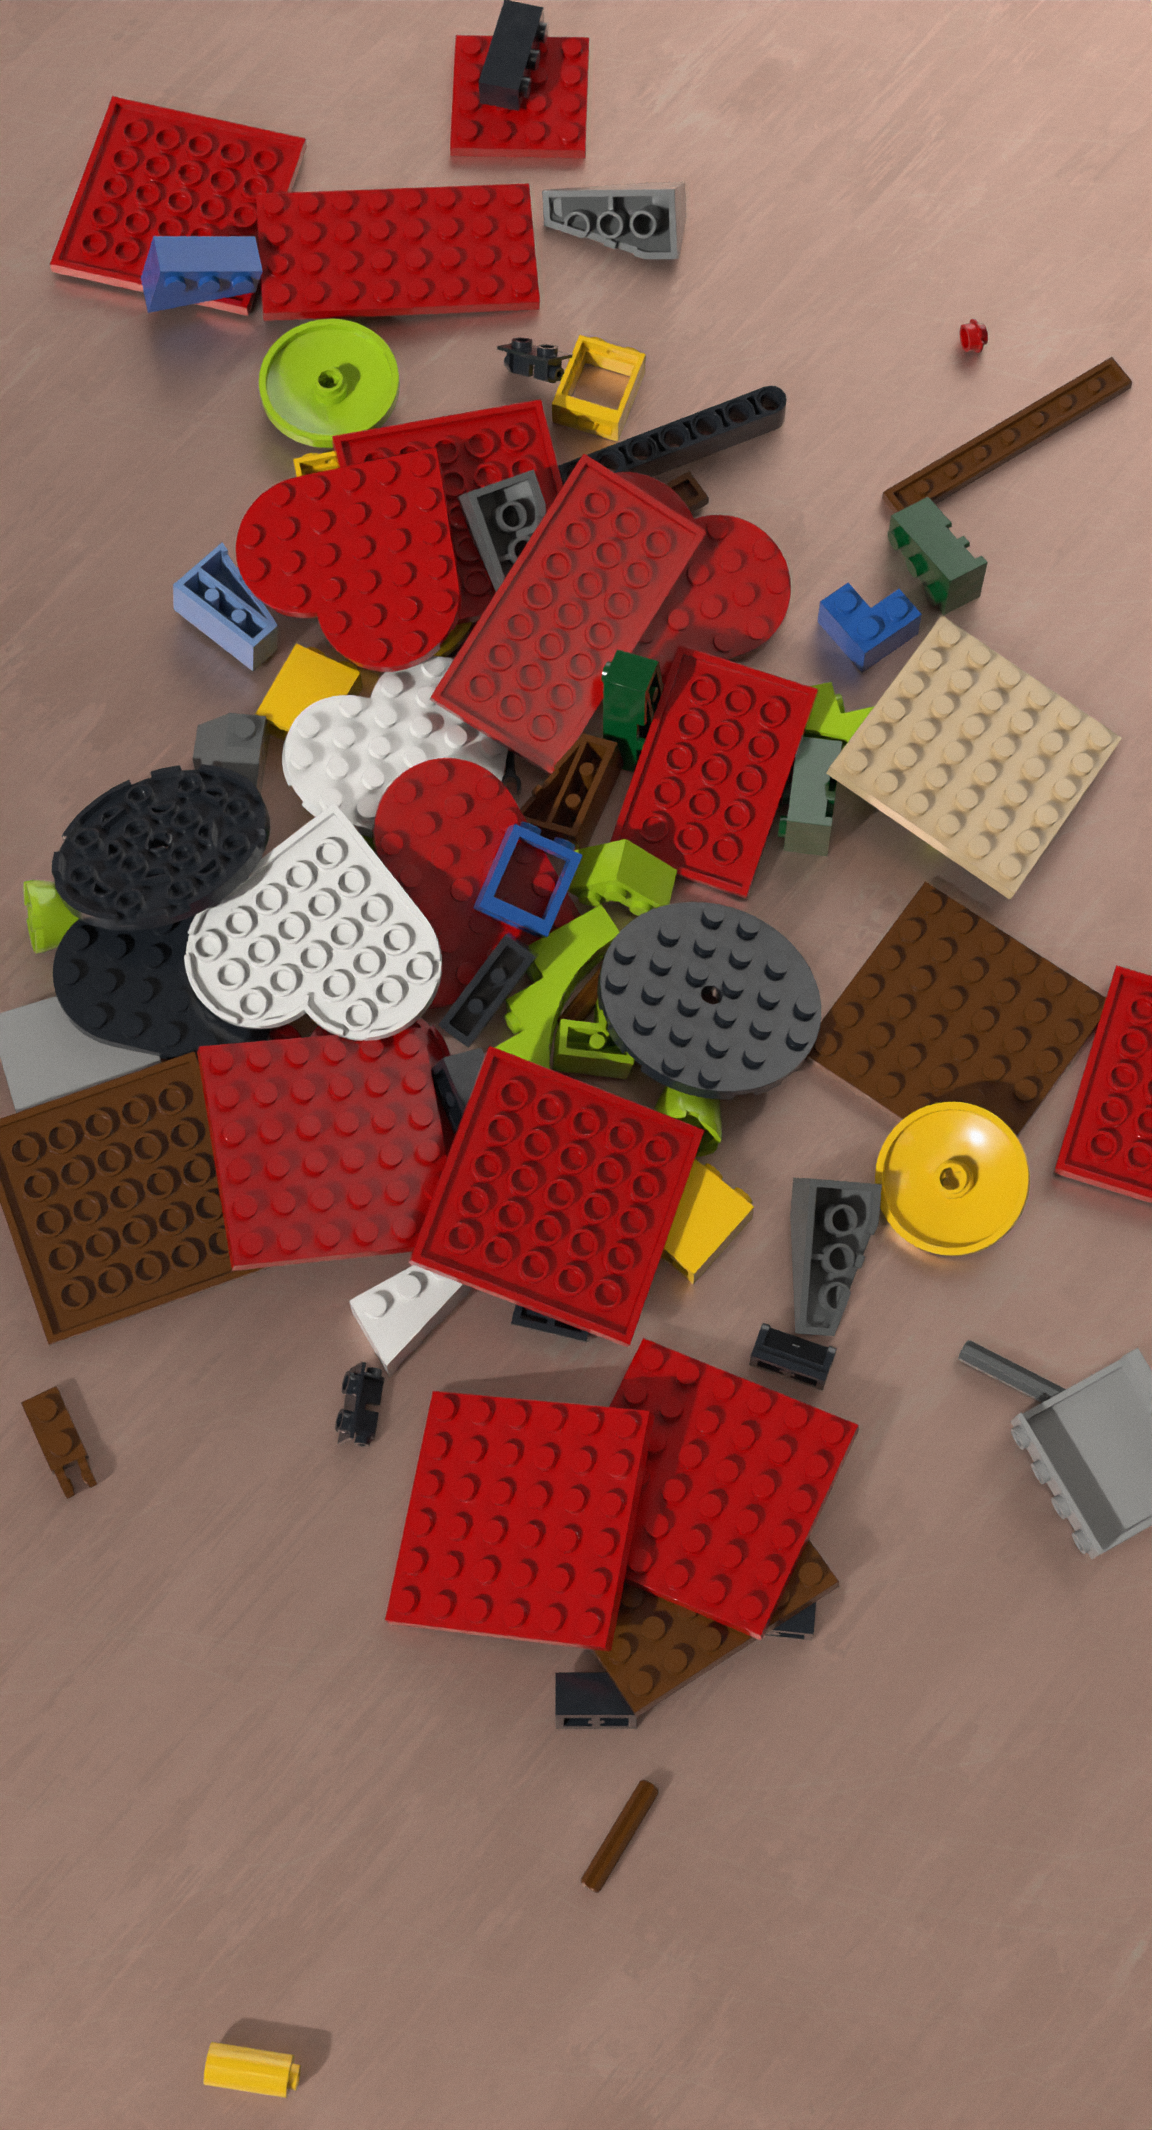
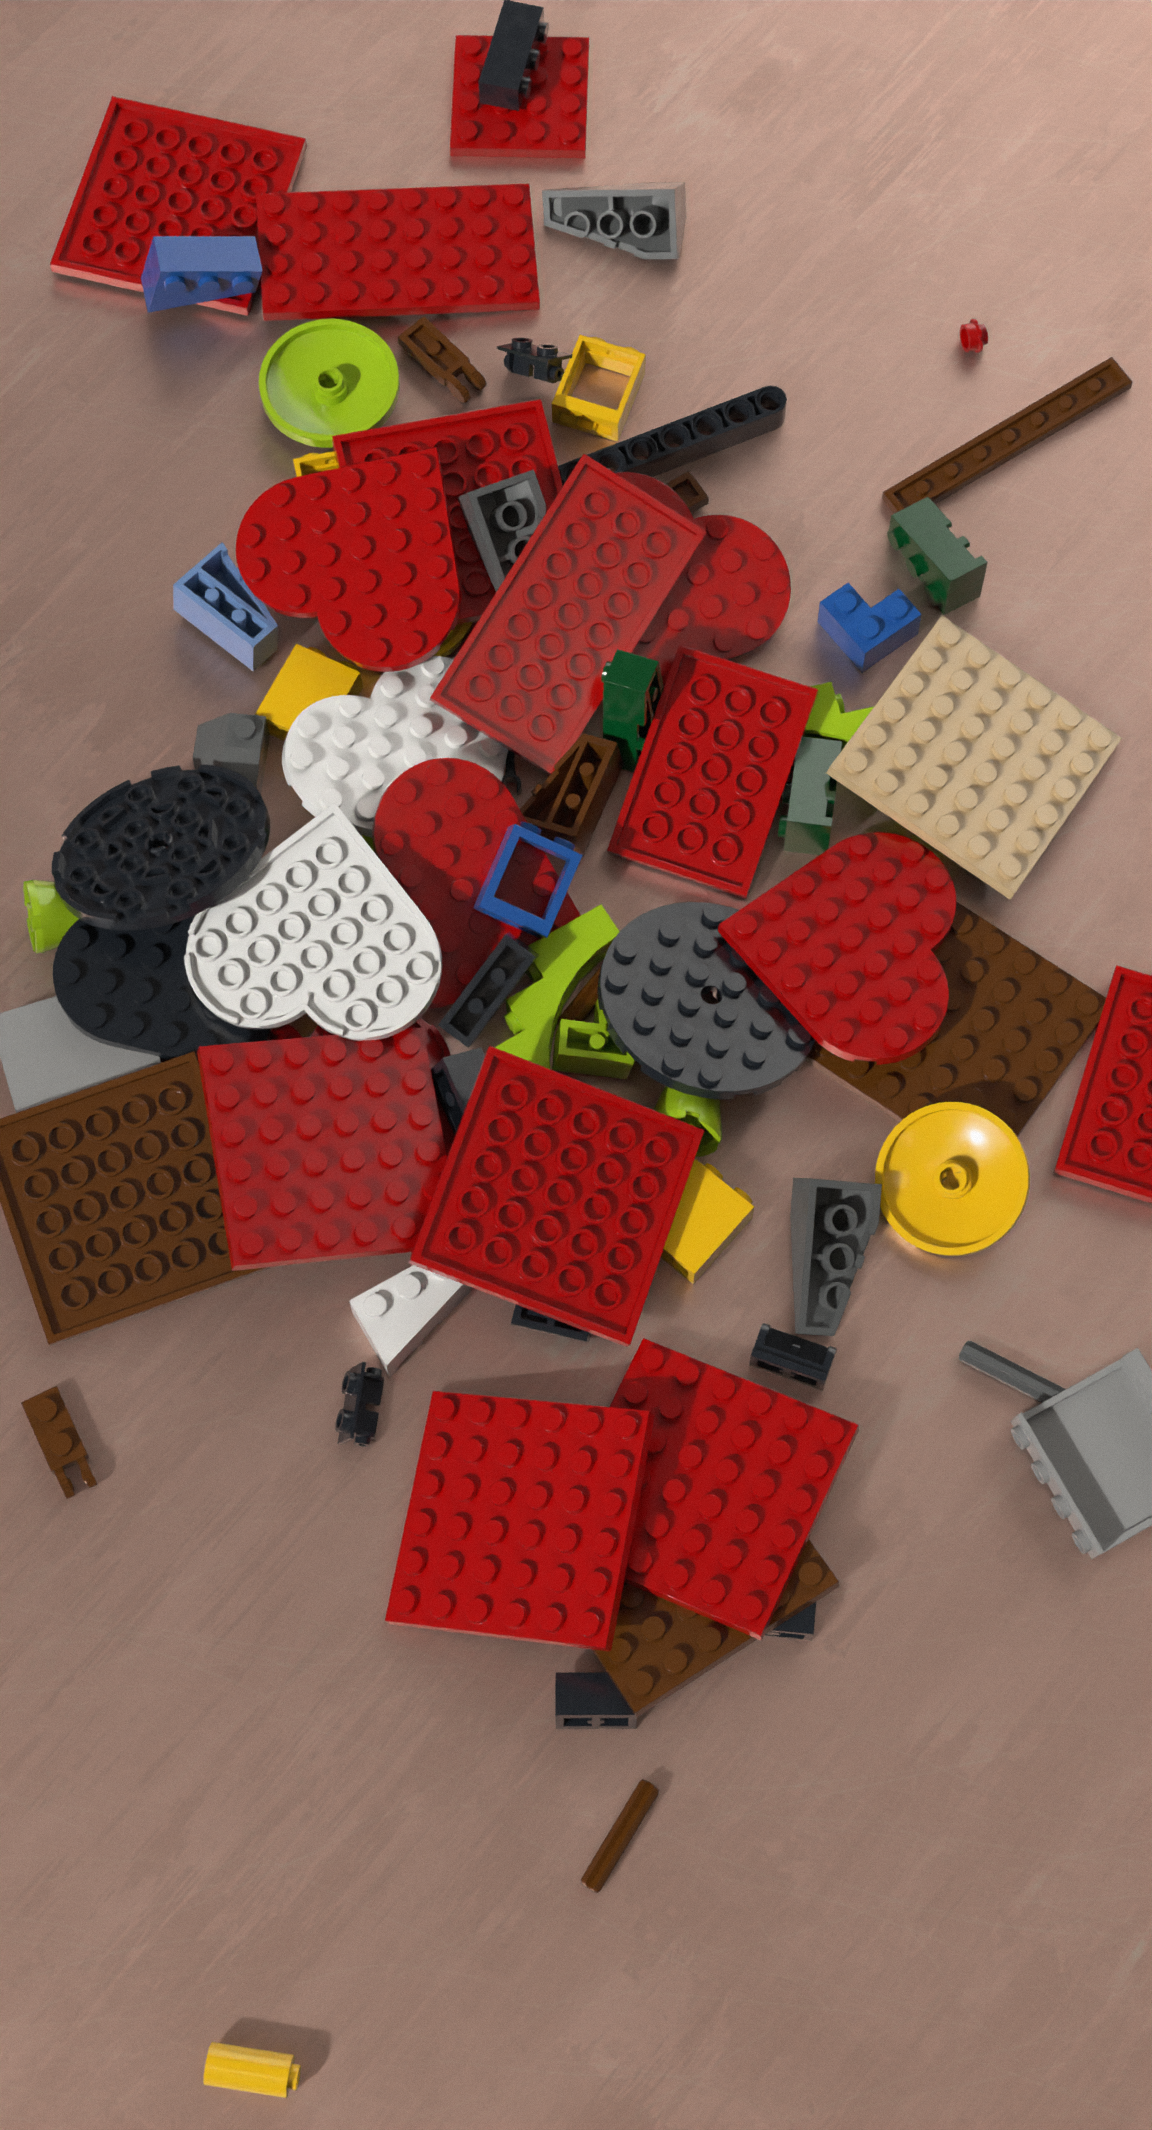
(441, 358): none -> reddish brown hinge
(622, 874): lime brick -> none
(856, 945): none -> red plate

